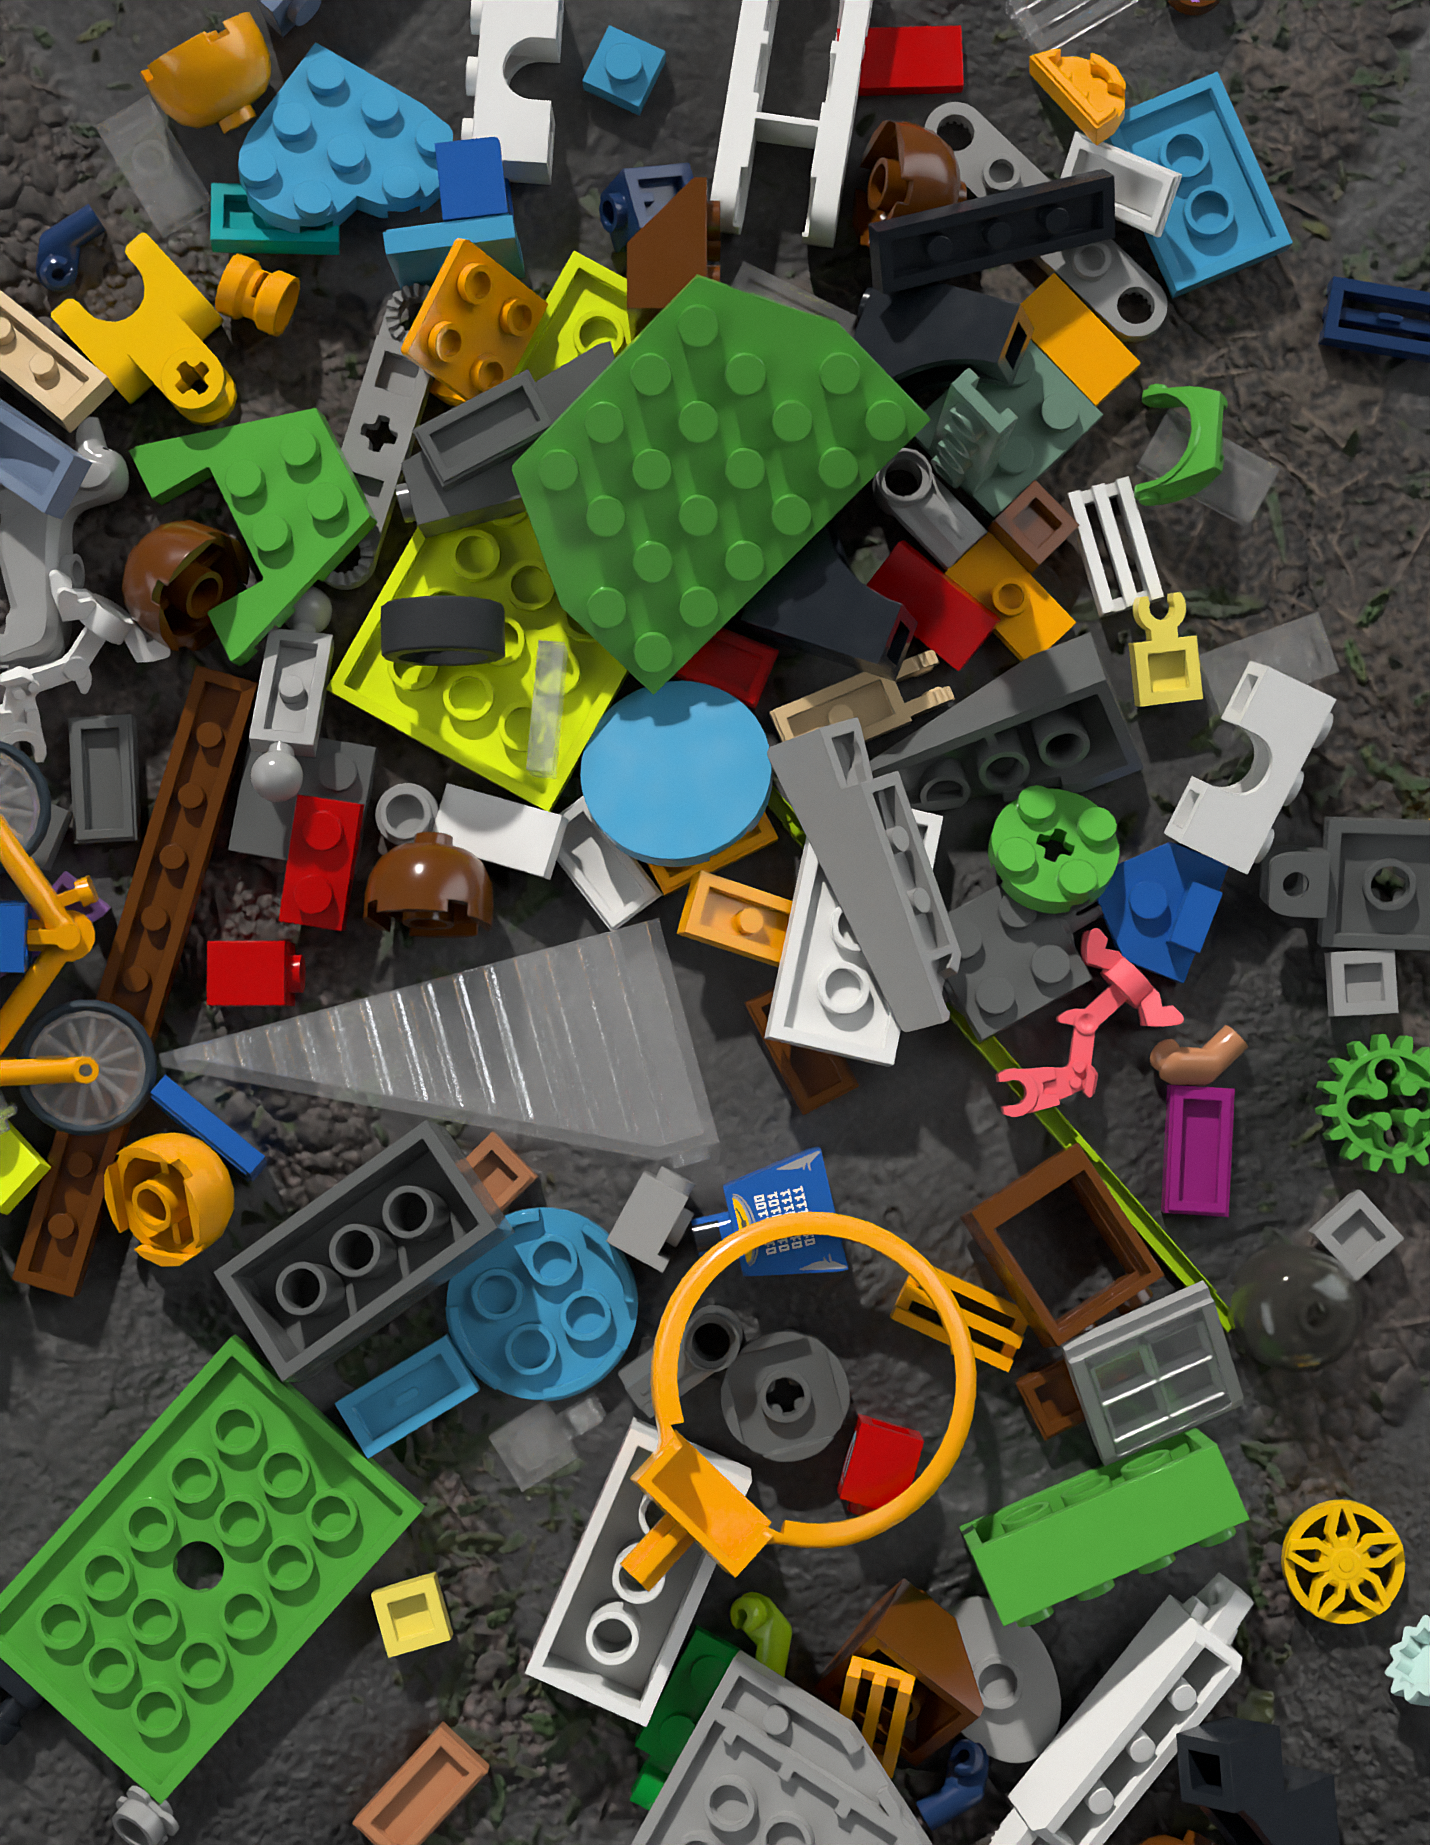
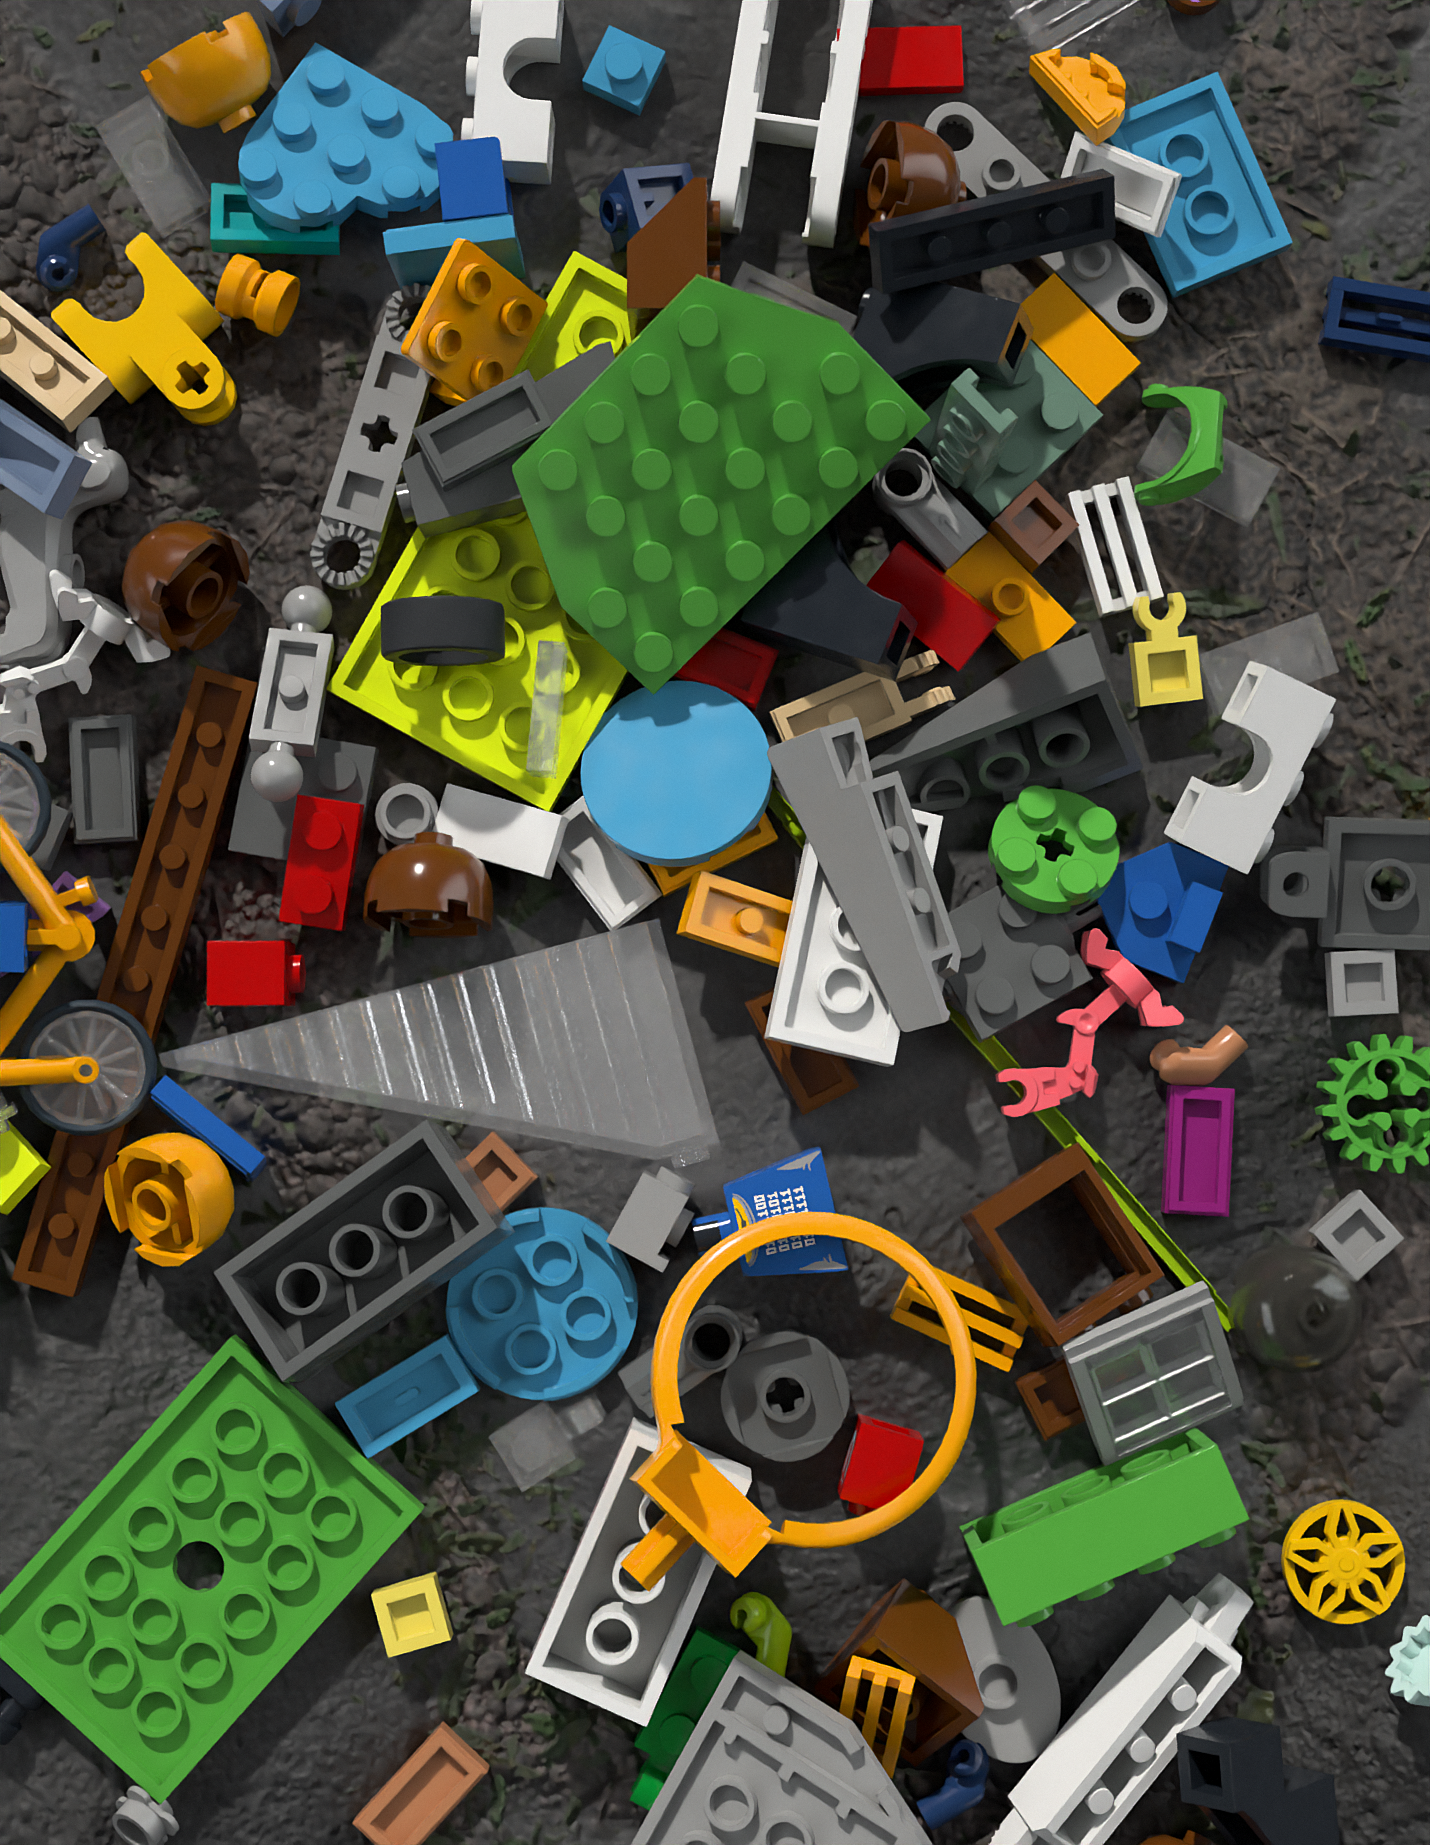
(288, 499): bright green wing -> none

